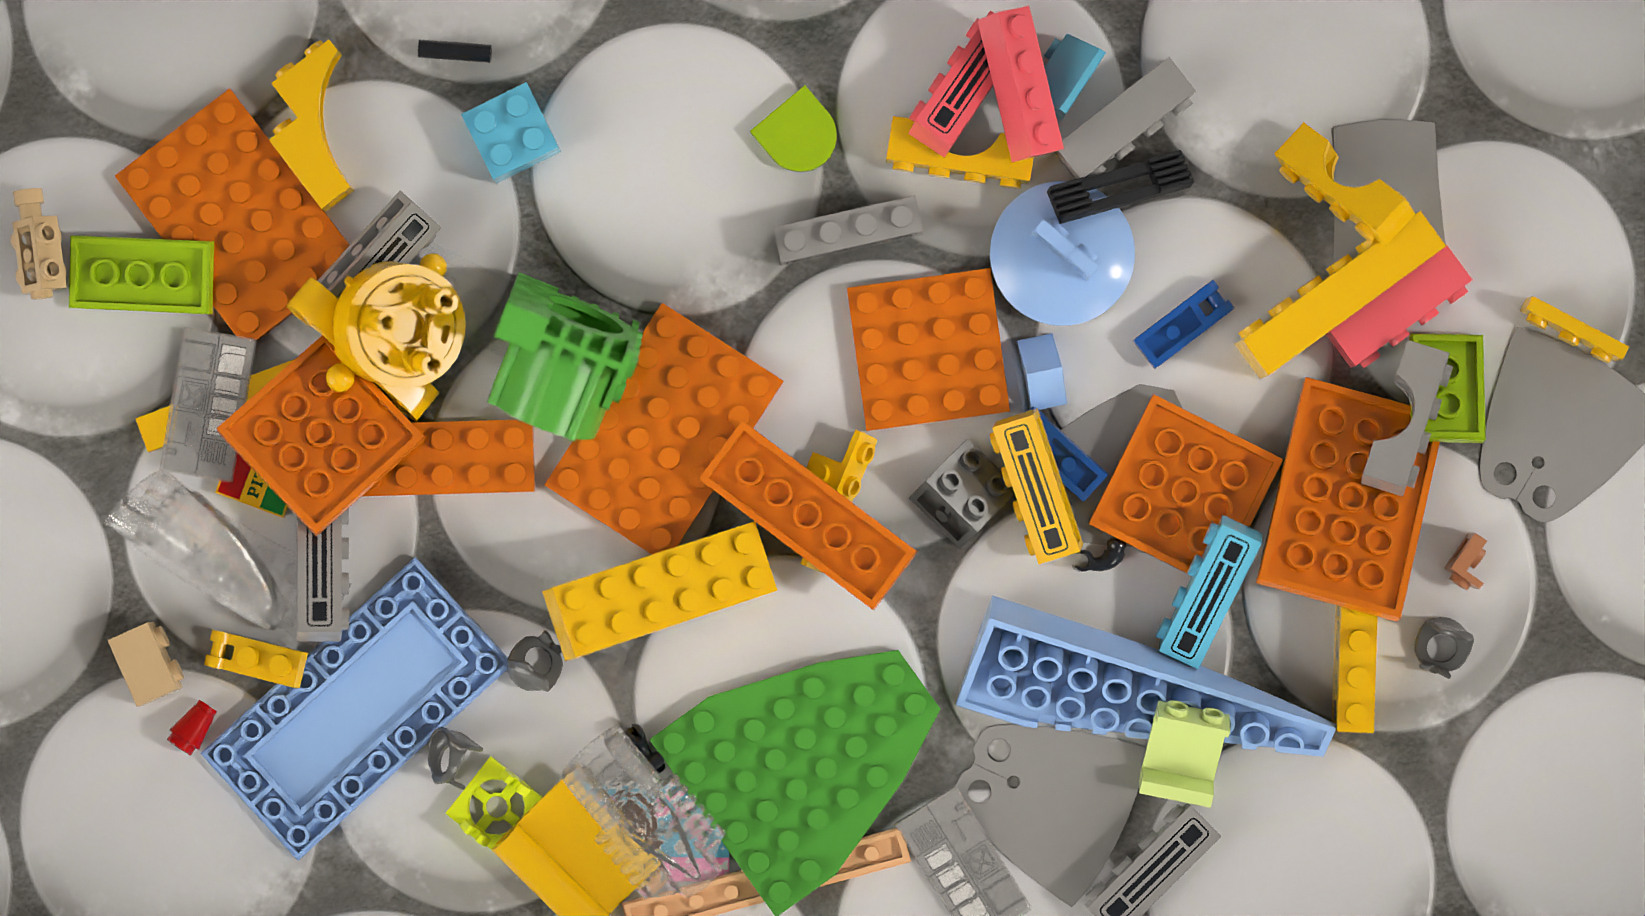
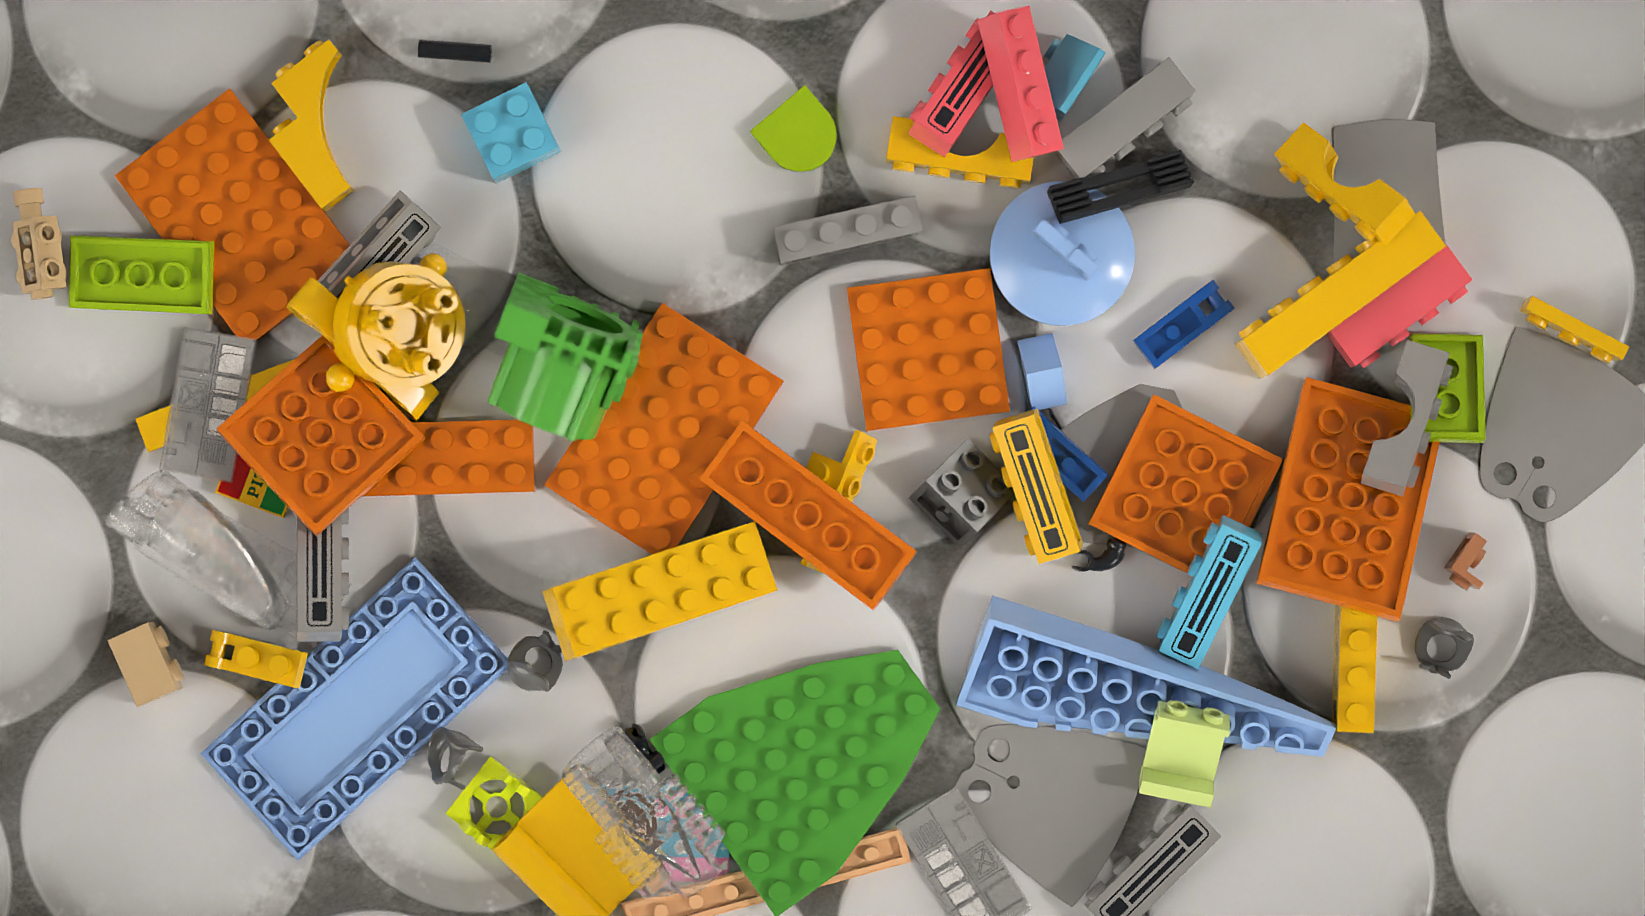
(192, 728): red cone -> none

